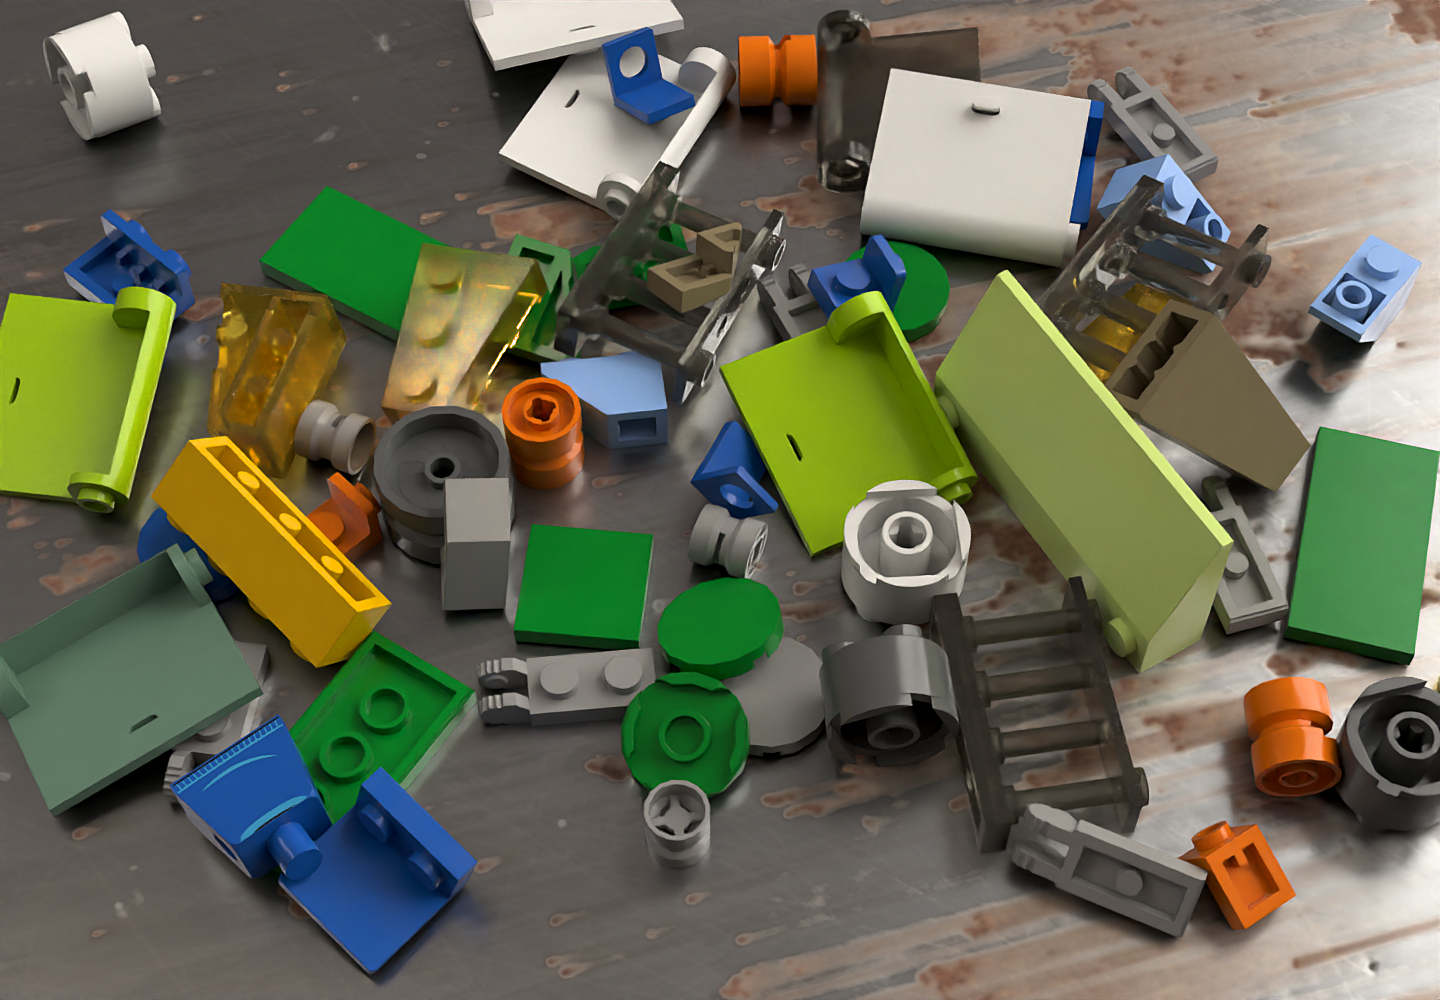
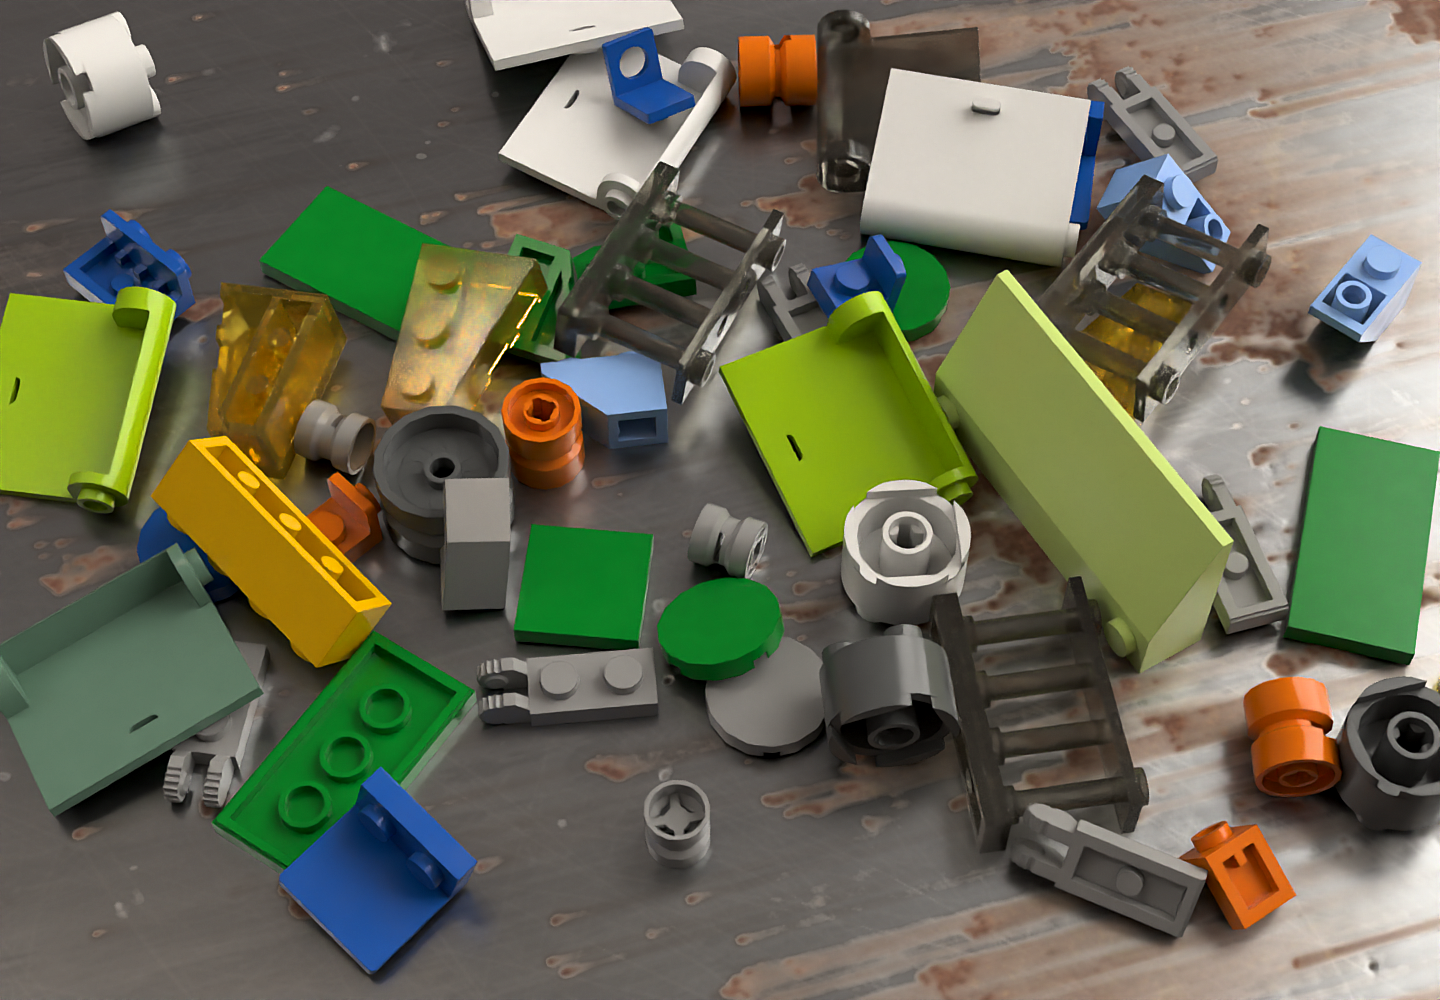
(258, 804): blue torso -> none
(686, 731): green tile -> none
(702, 276): dark tan slope -> none
(732, 475): blue bracket -> none
(1207, 397): dark tan slope -> none

